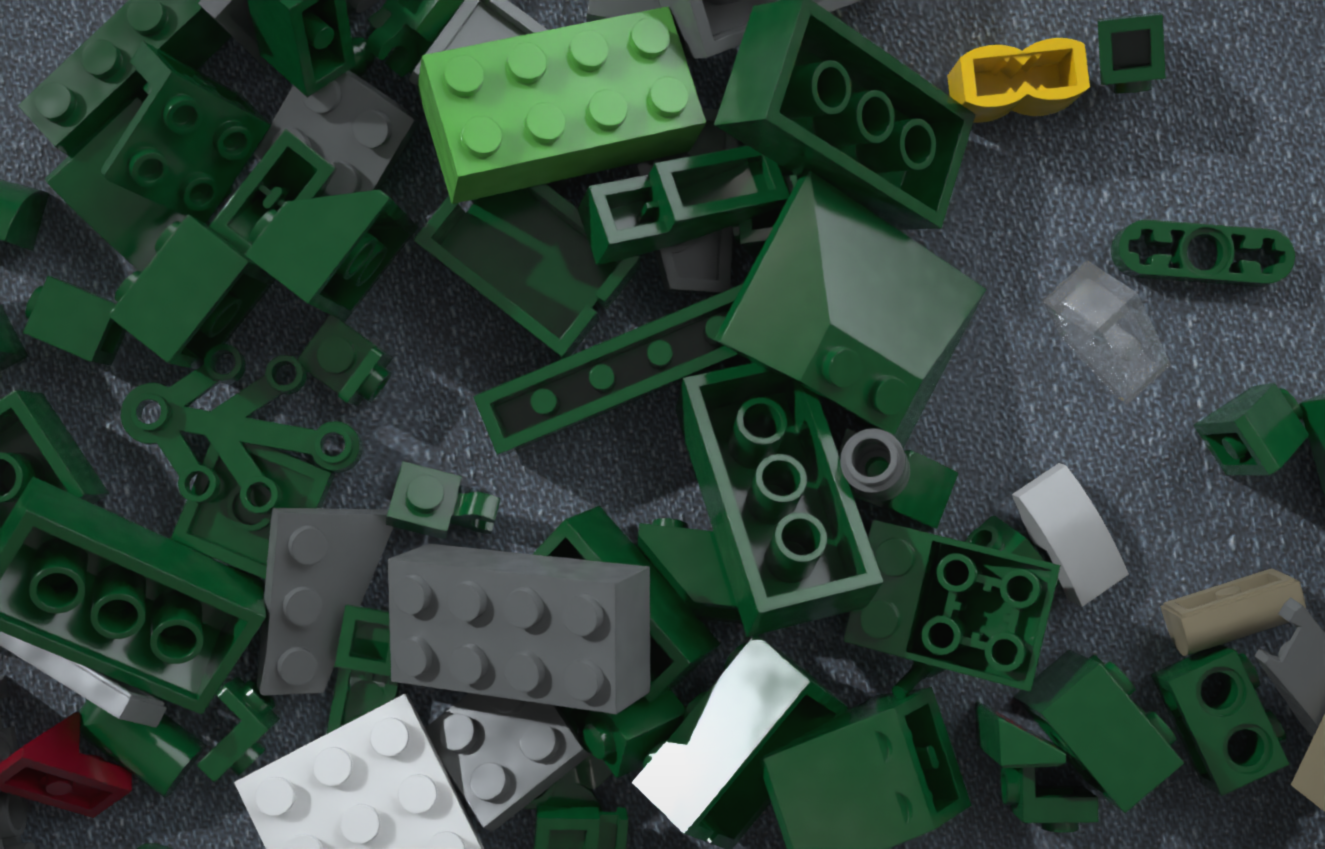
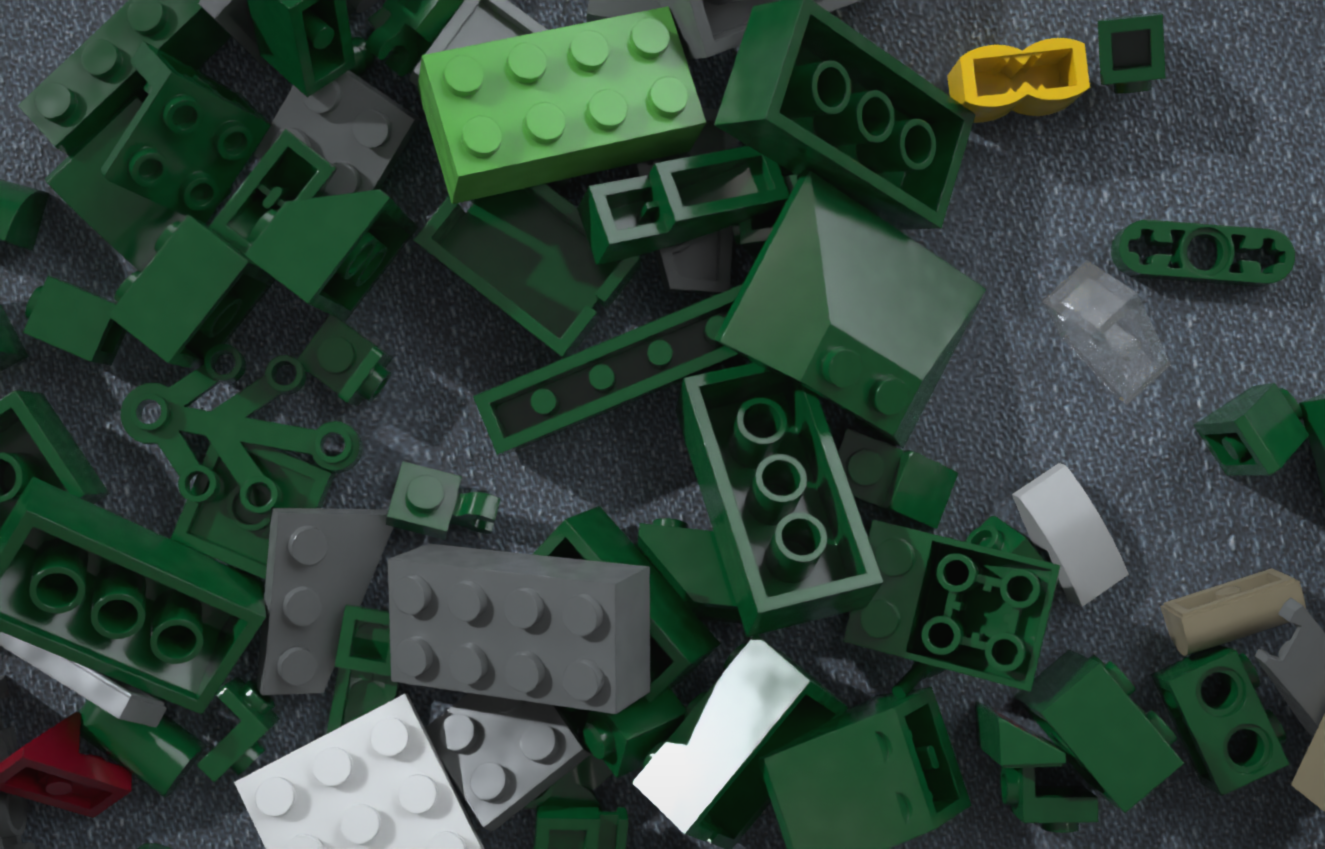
(867, 448): dark grey brick -> none

